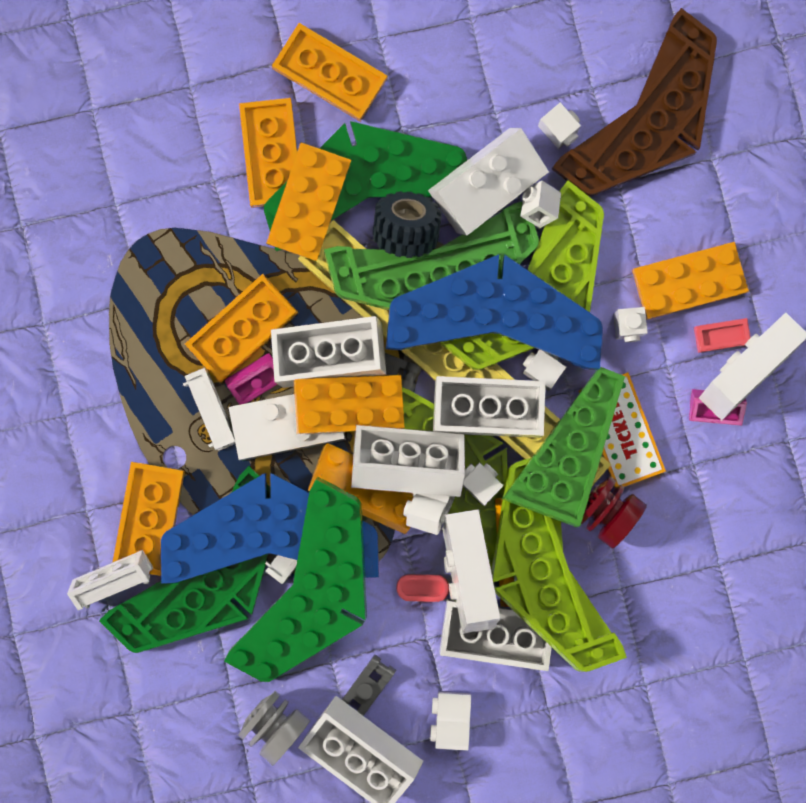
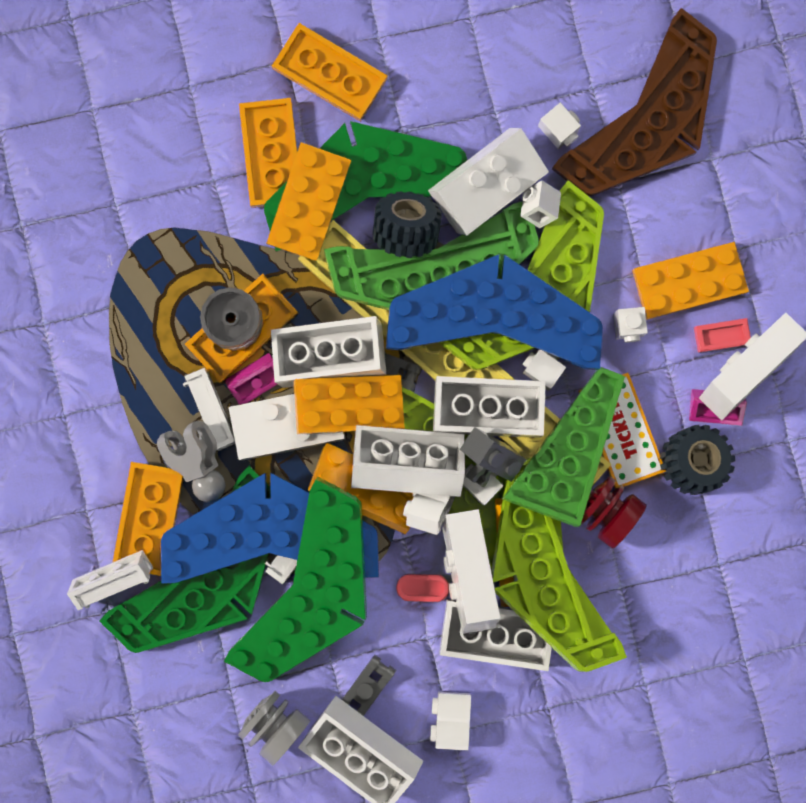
(194, 459): none -> light grey piece
(226, 304): none -> flat silver wheel
(490, 457): none -> dark grey brick
(697, 460): none -> black wheel

